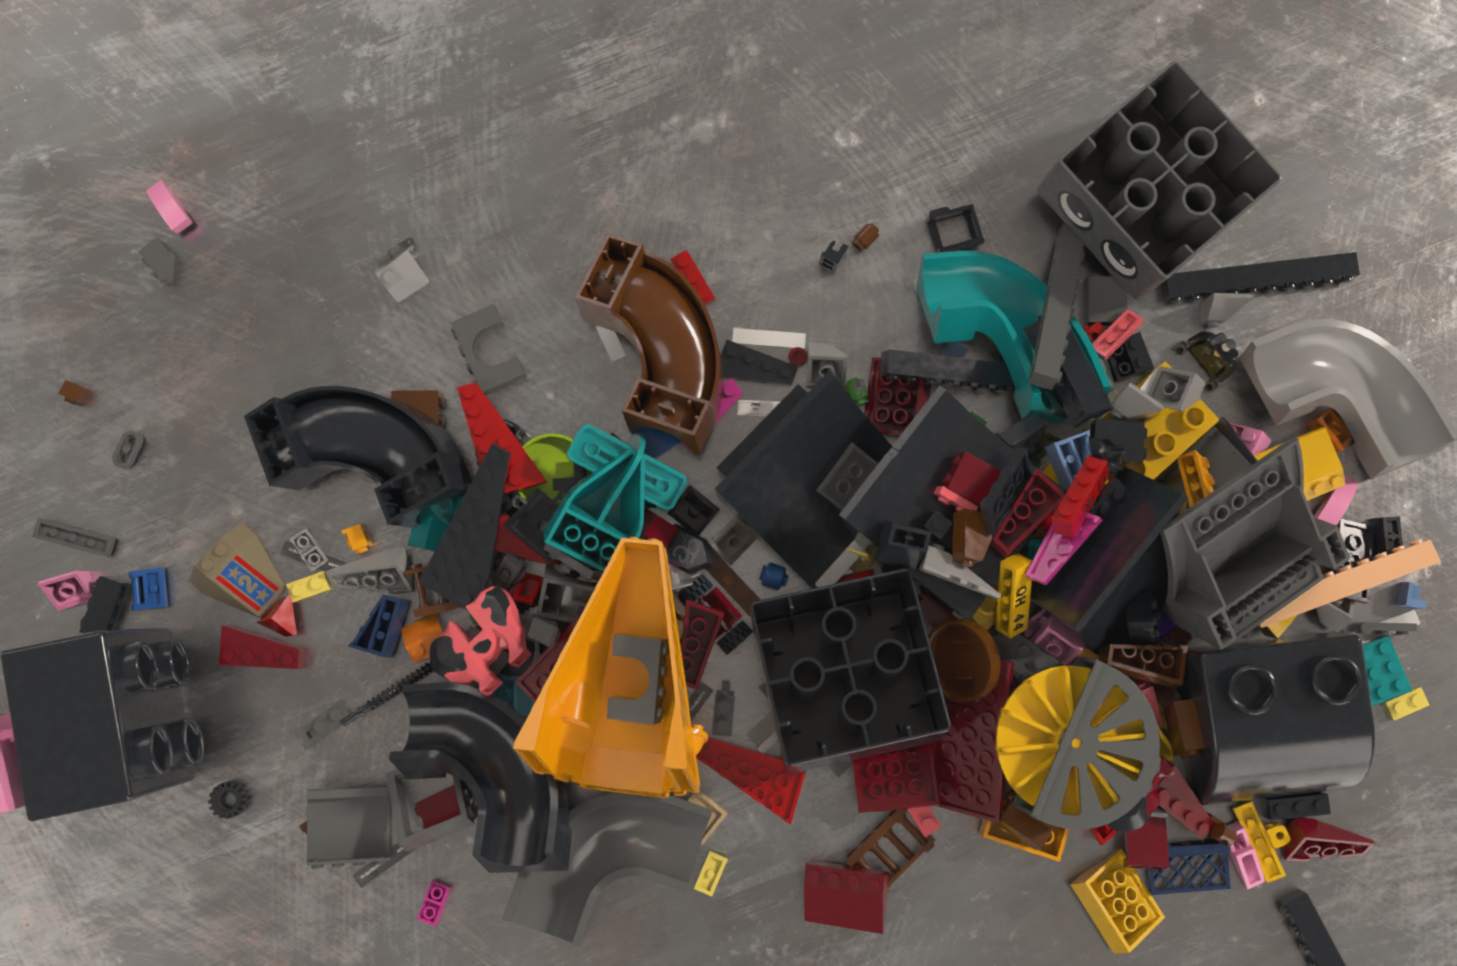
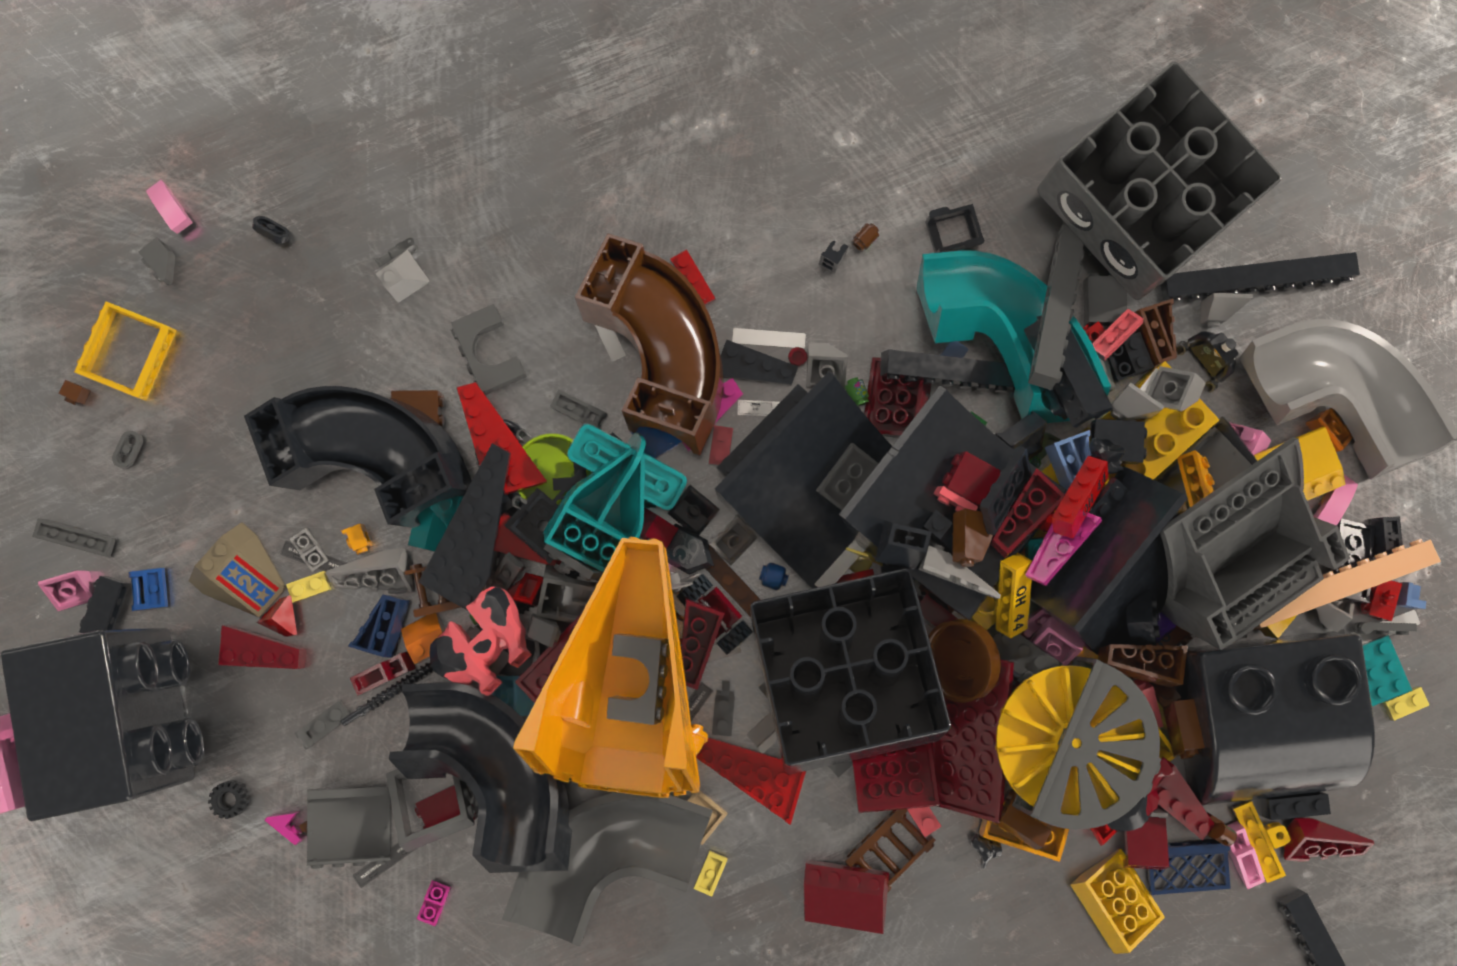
(152, 365): none -> yellow window
(270, 229): none -> black plate
(282, 823): none -> dark pink slope
(382, 673): none -> dark red slope
(577, 409): none -> dark grey plate
(720, 444): none -> coral plate
(986, 848): none -> black animal
(1158, 331): none -> reddish brown wedge
(1382, 601): none -> red brick

